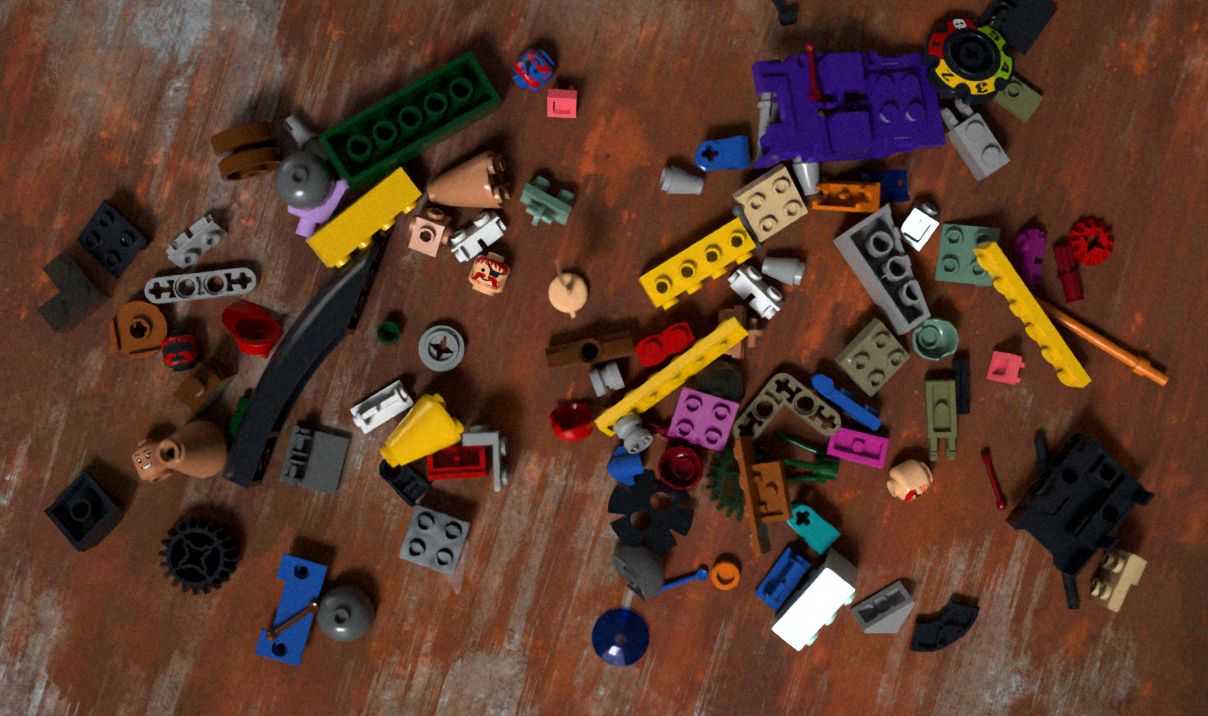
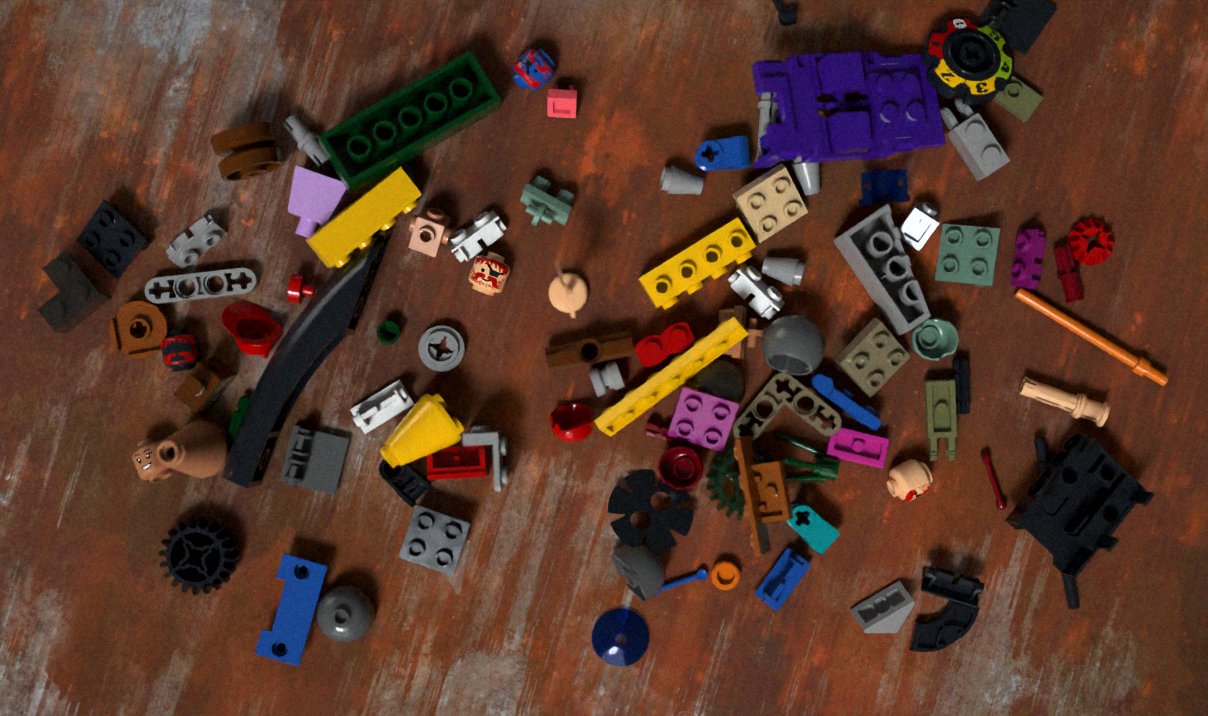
(85, 512): black slope -> none
(298, 289): none -> red tile
(304, 181): dark grey cylinder -> none
(313, 607): reddish brown hinge -> none
(473, 183): nougat cone -> none
(624, 466): blue piece -> none
(633, 434): light grey wheel -> none
(738, 211): dark grey hinge -> none
(793, 345): none -> dark grey wheel
(815, 93): dark red hinge -> none
(816, 601): light aqua wedge -> none
(848, 196): orange hinge -> none
(947, 586): none -> black hinge
(1005, 368): coral tile -> none
(1029, 311): yellow plate -> none
(1076, 405): none -> light nougat pin
(1117, 574): tan plate -> none

